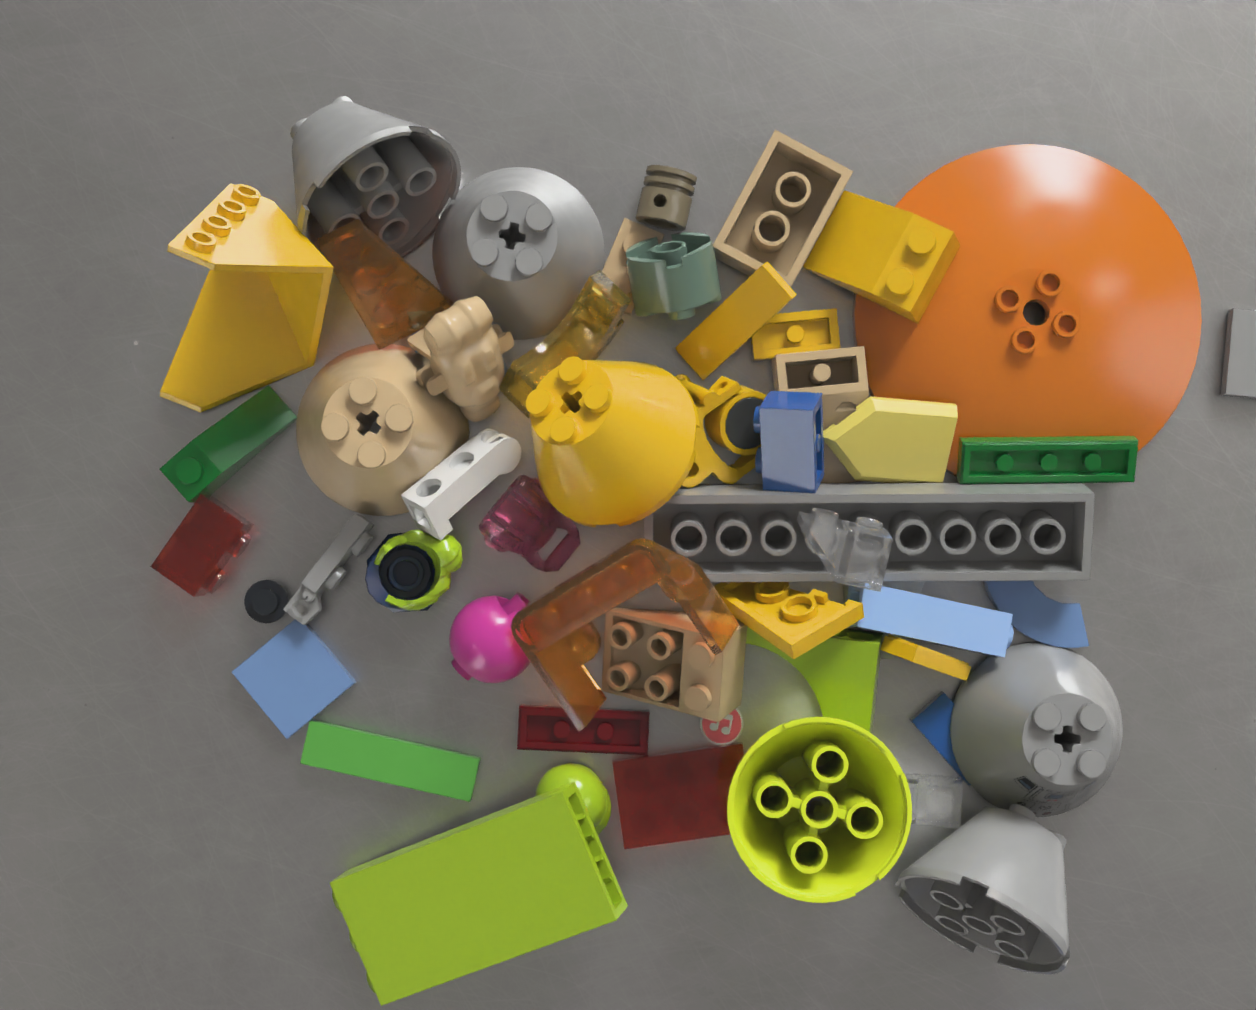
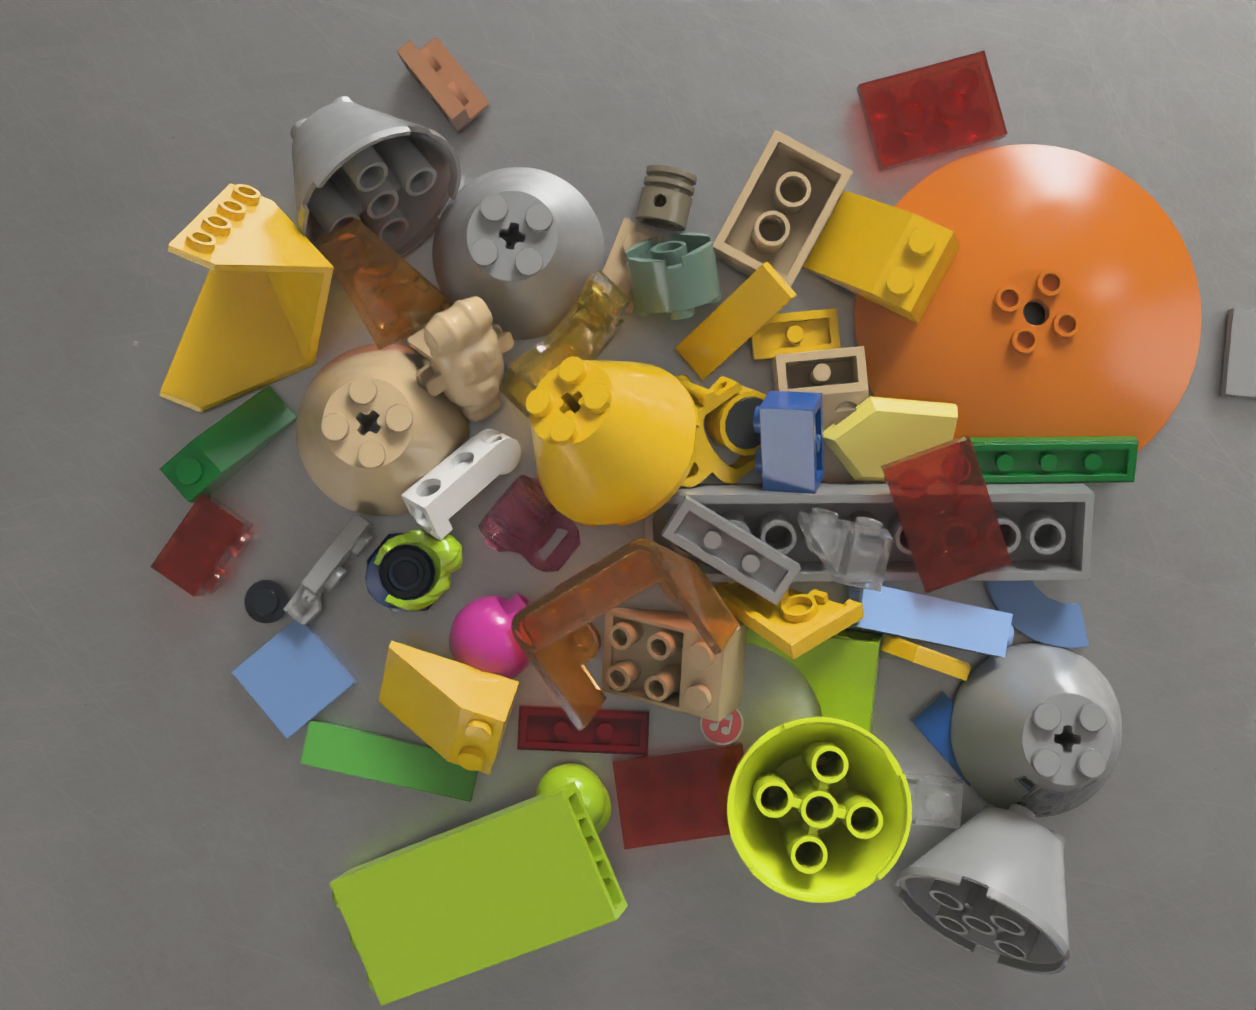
(444, 82): none -> nougat bracket
(448, 704): none -> yellow slope
(731, 550): none -> light grey plate
(931, 110): none -> clear red plate
(946, 514): none -> clear red plate

